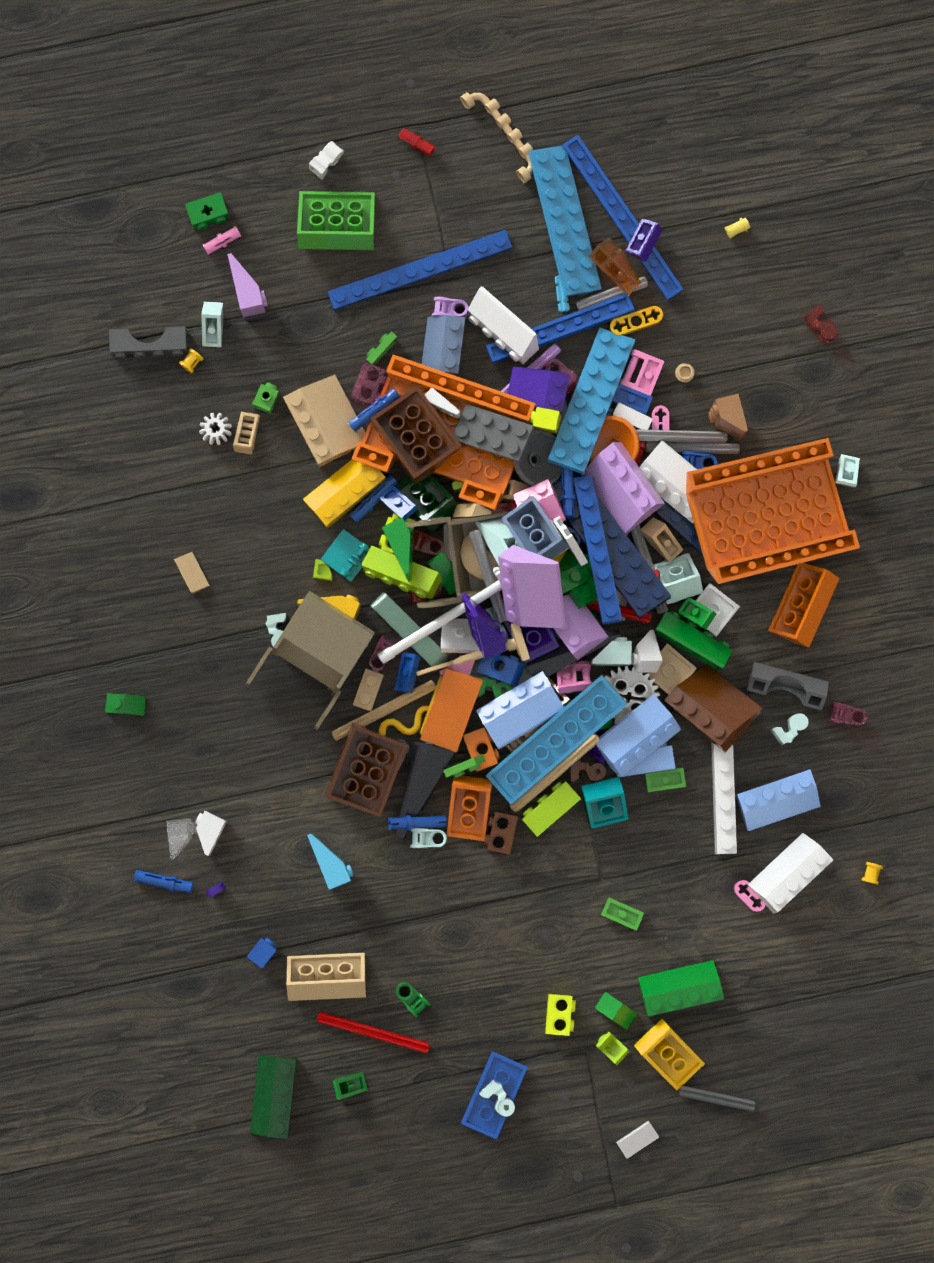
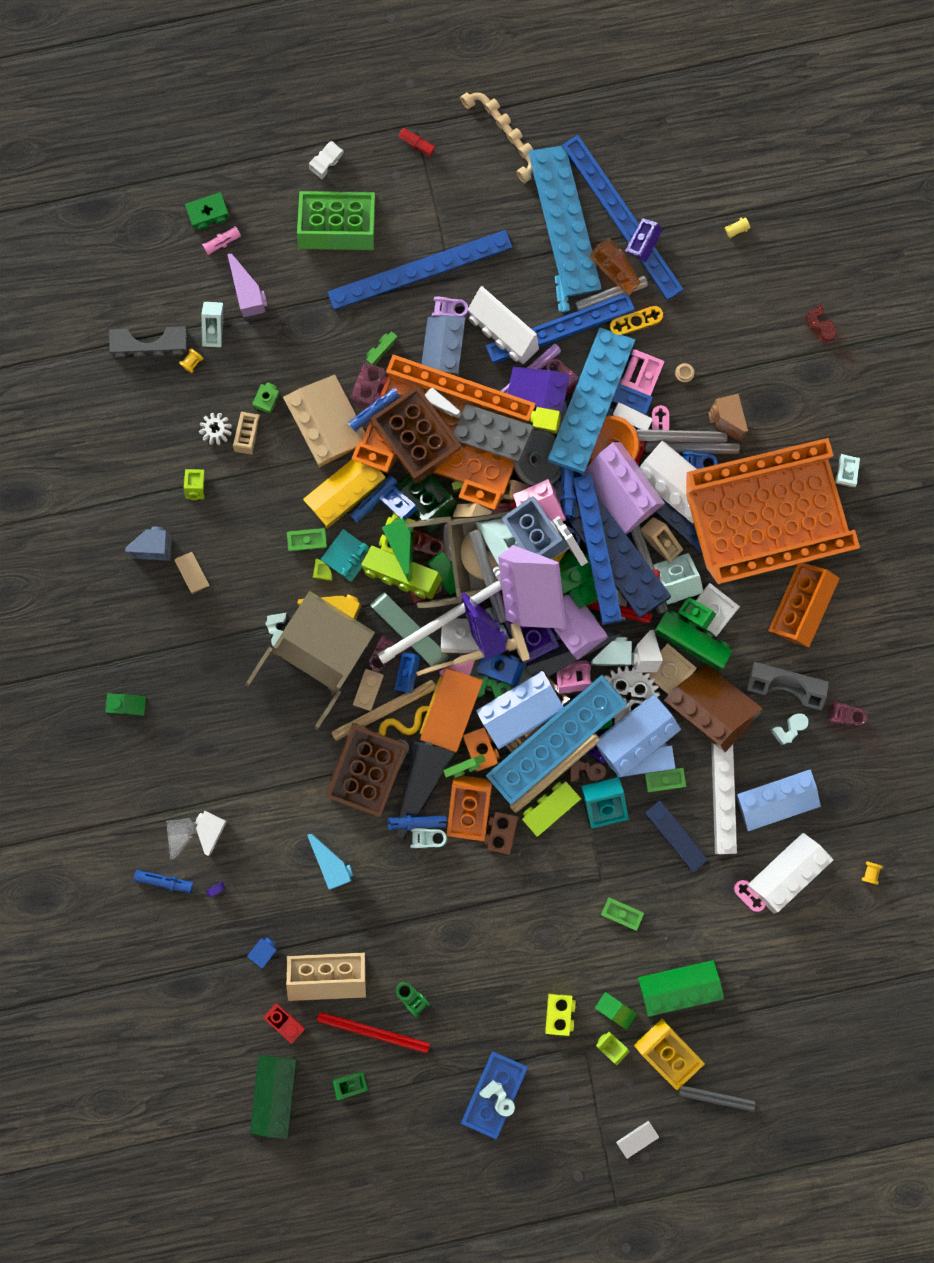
(151, 545): none -> sand blue slope
(194, 484): none -> lime bracket
(284, 1023): none -> red slope
(306, 539): none -> bright green plate
(675, 835): none -> dark blue slope

